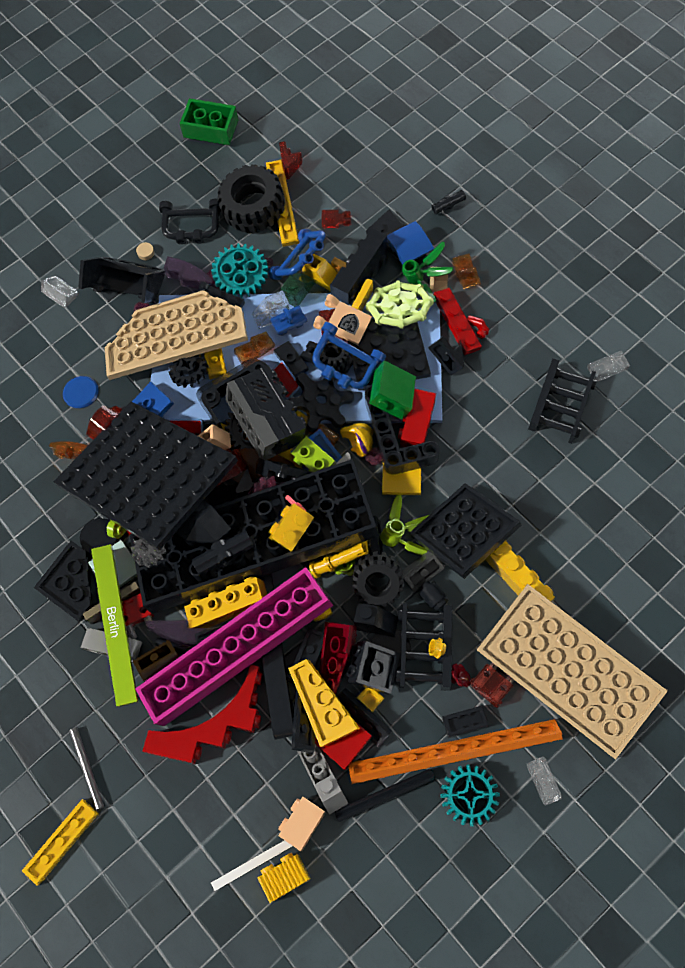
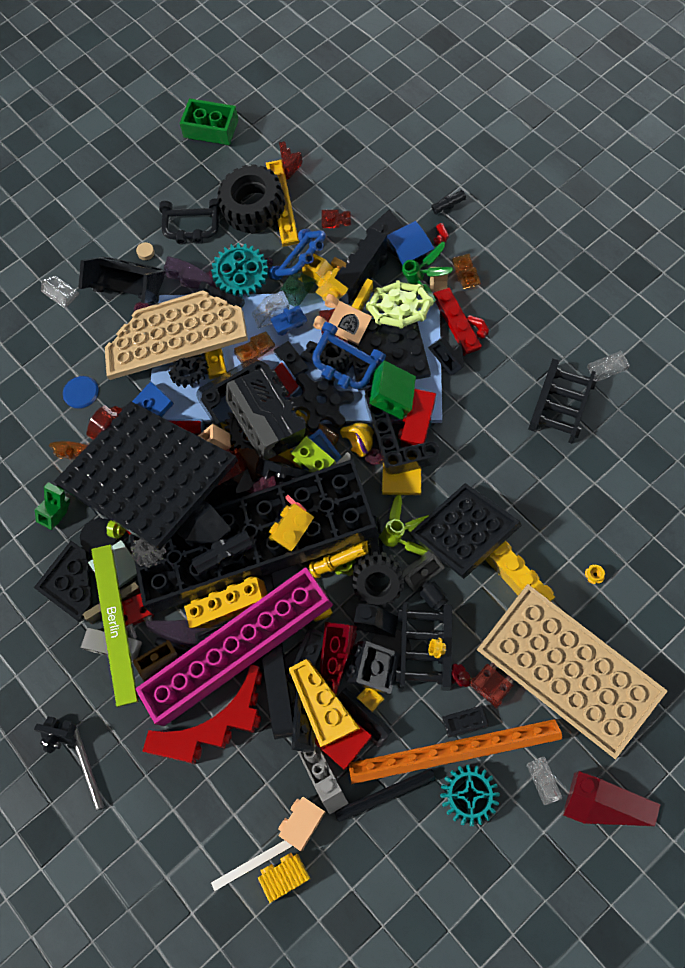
(53, 508): none -> green brick
(54, 737): none -> black hips
(60, 842): yellow tile -> none
(330, 285): none -> yellow bracket
(443, 235): none -> red arm
(595, 569): none -> yellow plate
(601, 802): none -> dark red wedge

